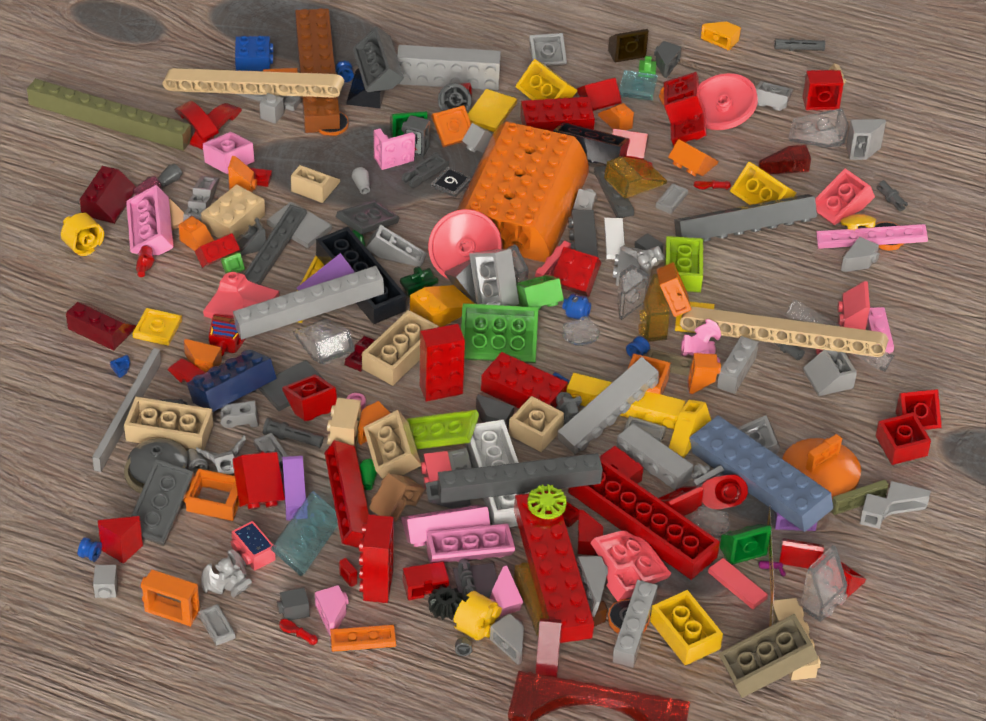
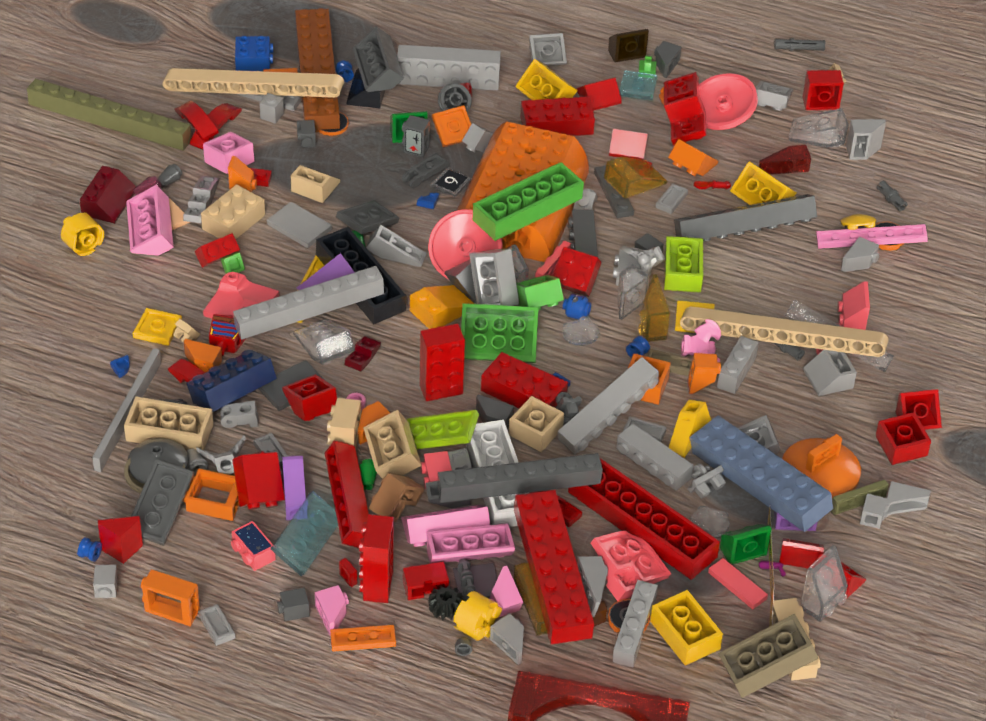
(98, 325): dark red slope -> none
(144, 261): red piece -> none
(186, 330): none -> tan tile
(194, 233): orange slope -> none
(230, 576): light grey animal -> none
(253, 239): dark grey slope -> none
(275, 244): dark grey tile -> none
(284, 431): dark grey pin -> none
(290, 627): red piece -> none
(306, 133): none -> dark grey brick
(361, 179): light grey cone -> none
(394, 150): bright pink bracket -> none
(396, 348): tan brick -> none
(418, 280): dark green hips -> none
(428, 201): none -> blue tile
(491, 110): yellow tile -> none
(527, 201): none -> bright green brick
(547, 502): lime wheel -> none
(548, 647): tile -> none
(587, 530): red slope -> none
(597, 145): black brick -> none
(613, 236): white tile -> none
(618, 117): orange slope -> none
(623, 463): red brick -> none
(651, 408): yellow brick -> none
(673, 289): orange window -> none
(684, 499): red slope -> none
(721, 34): light orange slope -> none
(724, 491): red piece -> none
(843, 197): coral slope -> none
(878, 322): bright pink plate -> none

